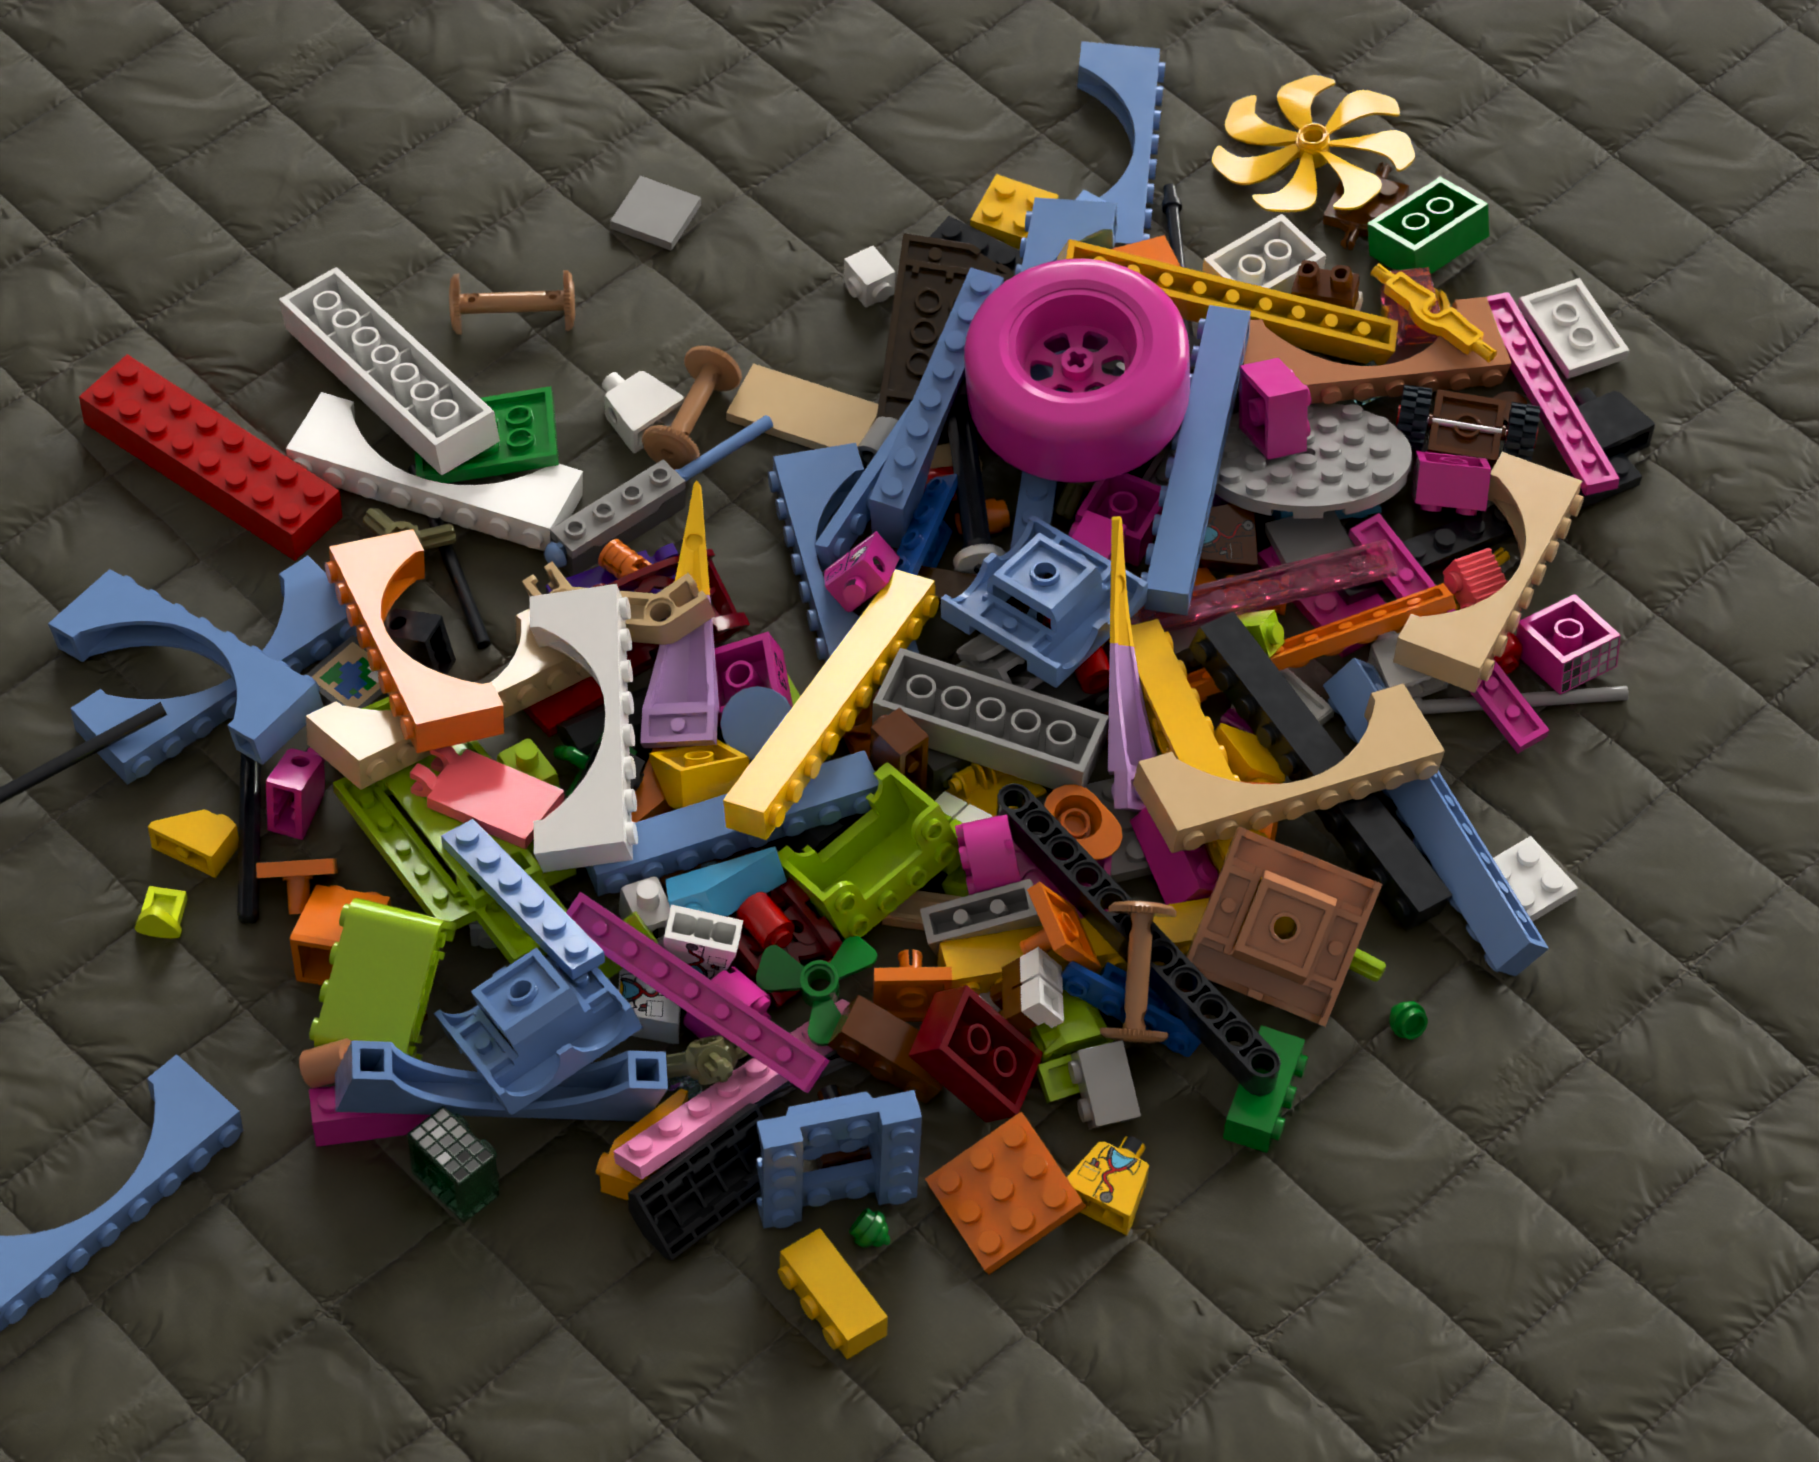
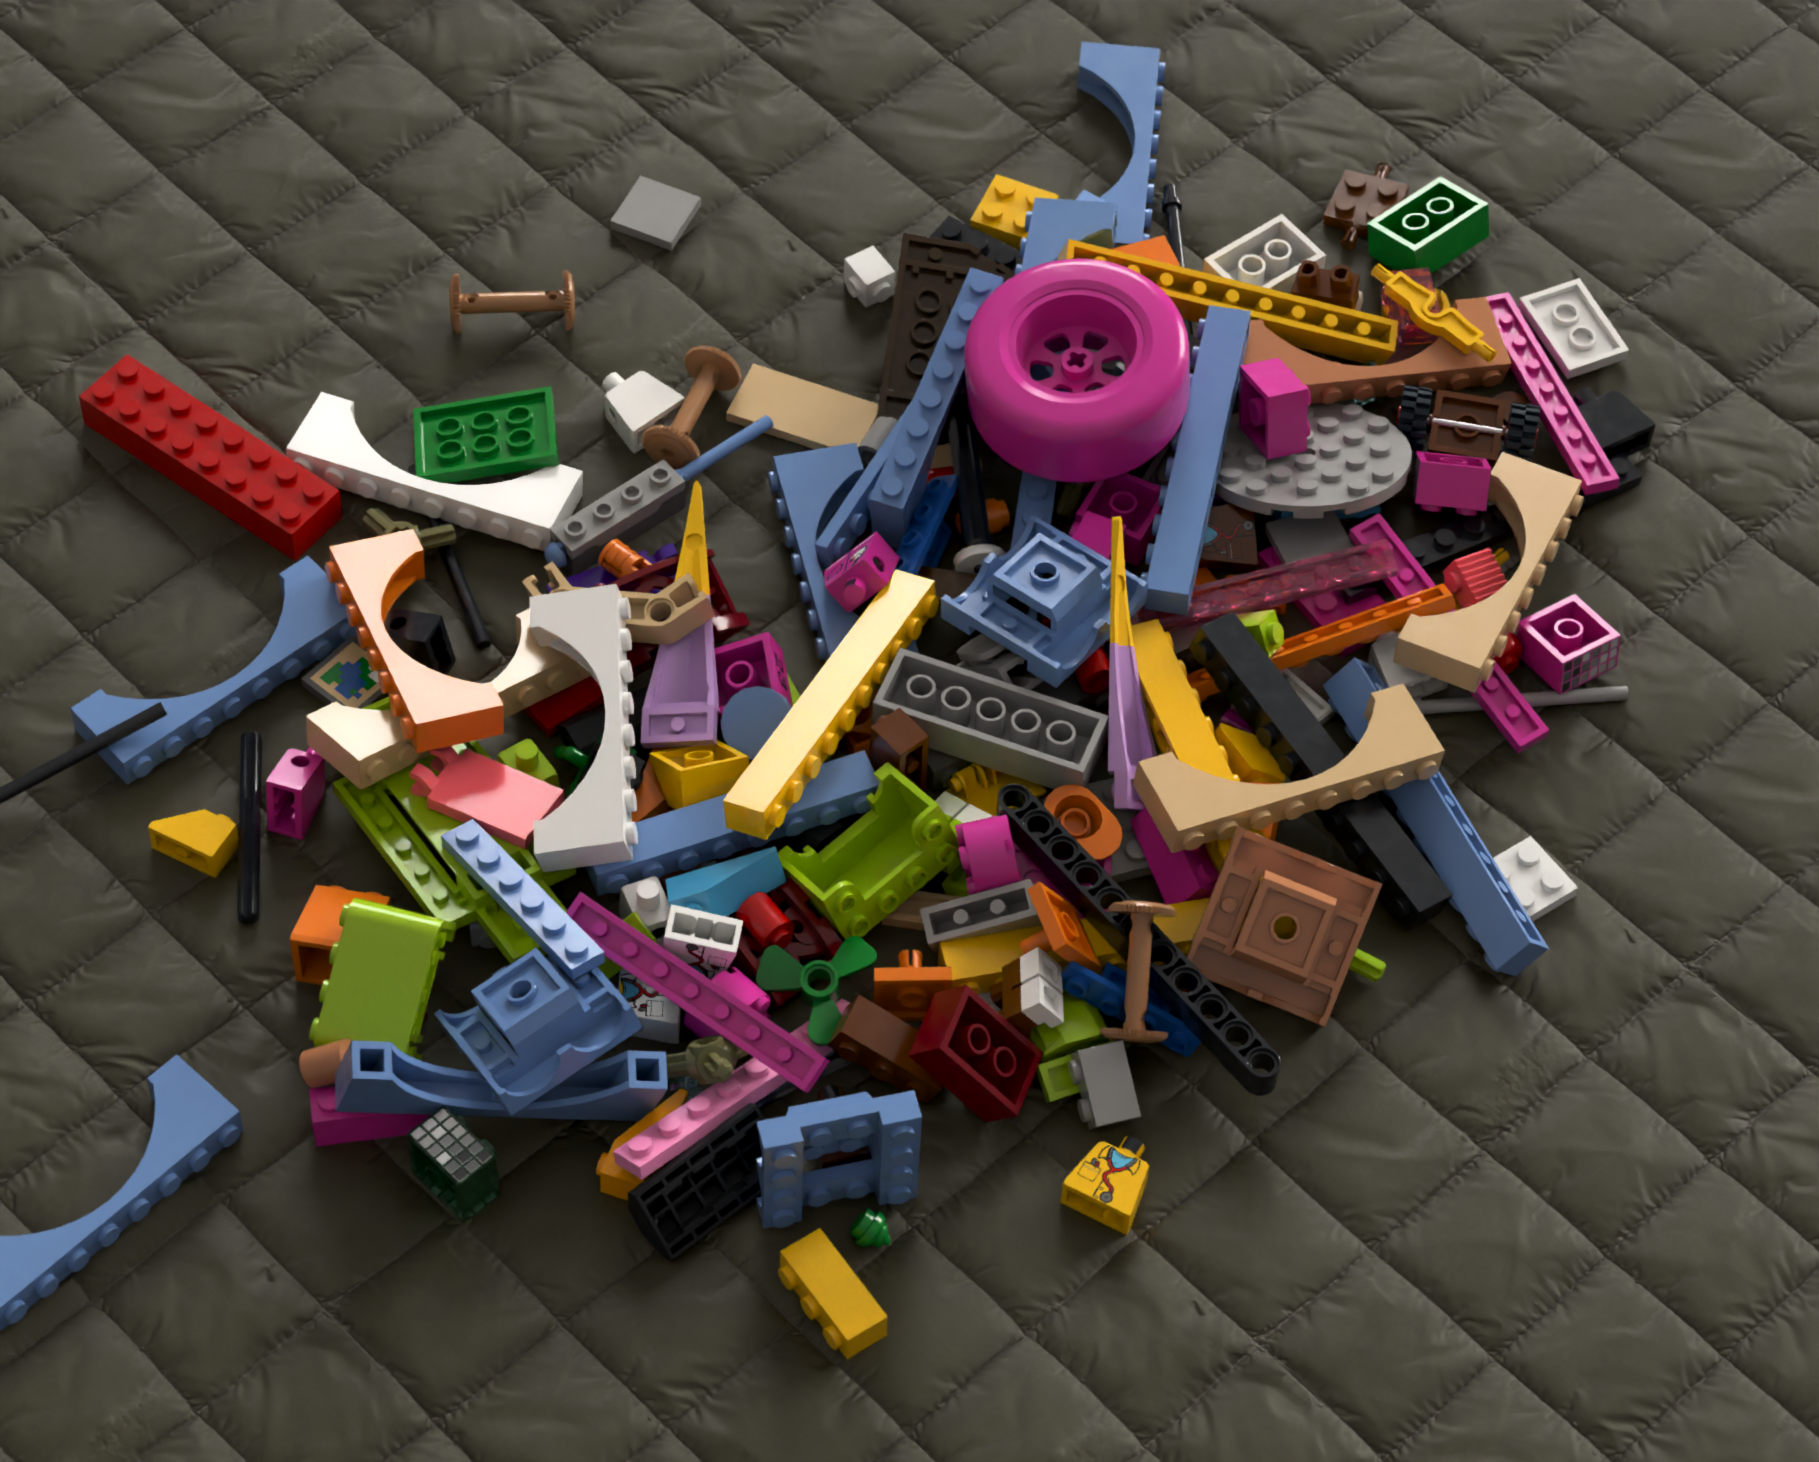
(124, 615): medium blue arch -> none
(162, 913): neon yellow tile -> none
(297, 877): orange tile -> none
(389, 370): white brick -> none
(1005, 1193): orange plate -> none
(1258, 1119): green brick -> none
(1310, 146): yellow piece -> none
(1408, 1020): green plate -> none

